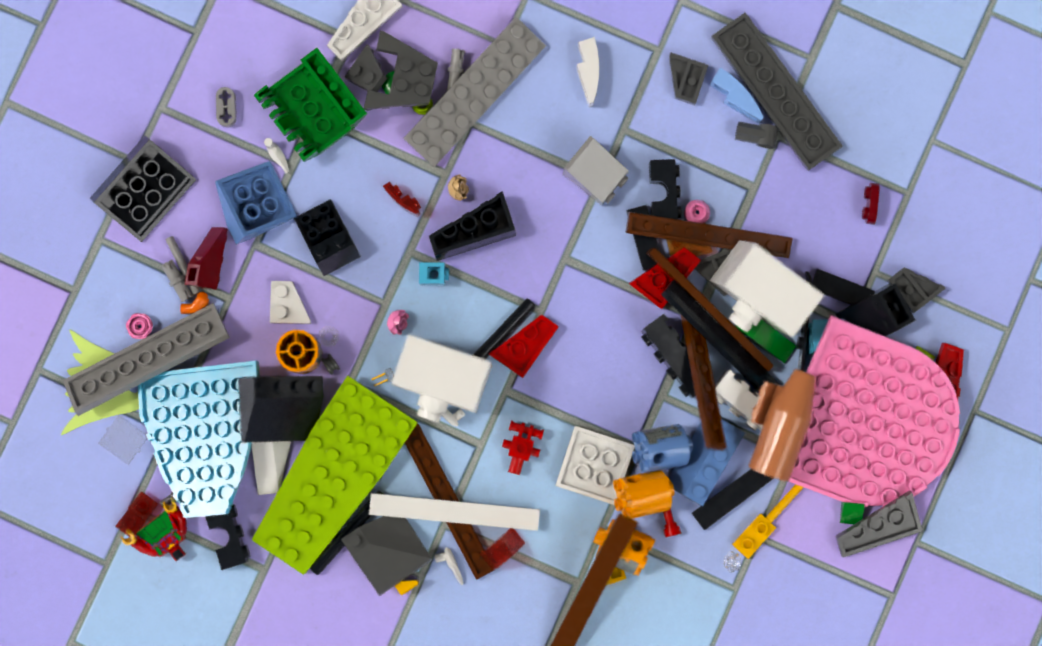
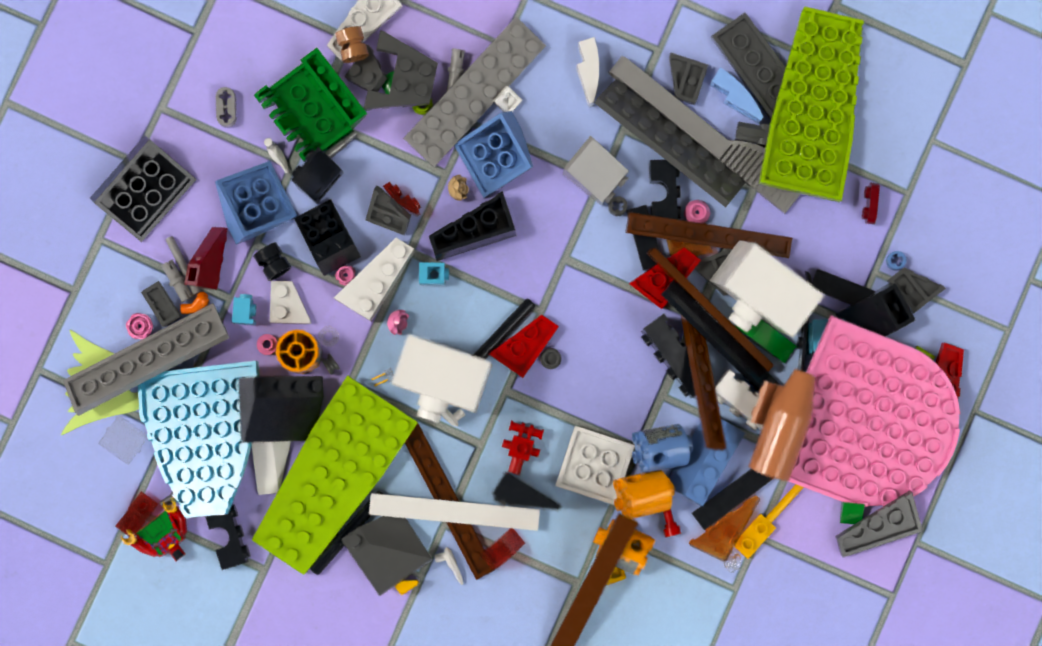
(161, 304): none -> dark grey plate
(244, 310): none -> medium azure brick
(267, 351): none -> bright pink plate
(272, 261): none -> black wheel
(316, 175): none -> black slope
(340, 274): none -> bright pink plate
(341, 144): none -> flat silver pin
(351, 42): none -> medium nougat wheel
(373, 284): none -> white wedge
(387, 212): none -> dark grey wing
(495, 153): none -> medium blue slope
(507, 99): none -> white tile
(516, 493): none -> black slope
(550, 358): none -> dark grey plate
(618, 199): none -> dark grey bush
(670, 142): none -> dark grey plate
(722, 537): none -> clear orange wing
(738, 156): none -> light grey piece
(815, 108): none -> lime wing
(898, 255): none -> medium blue bush

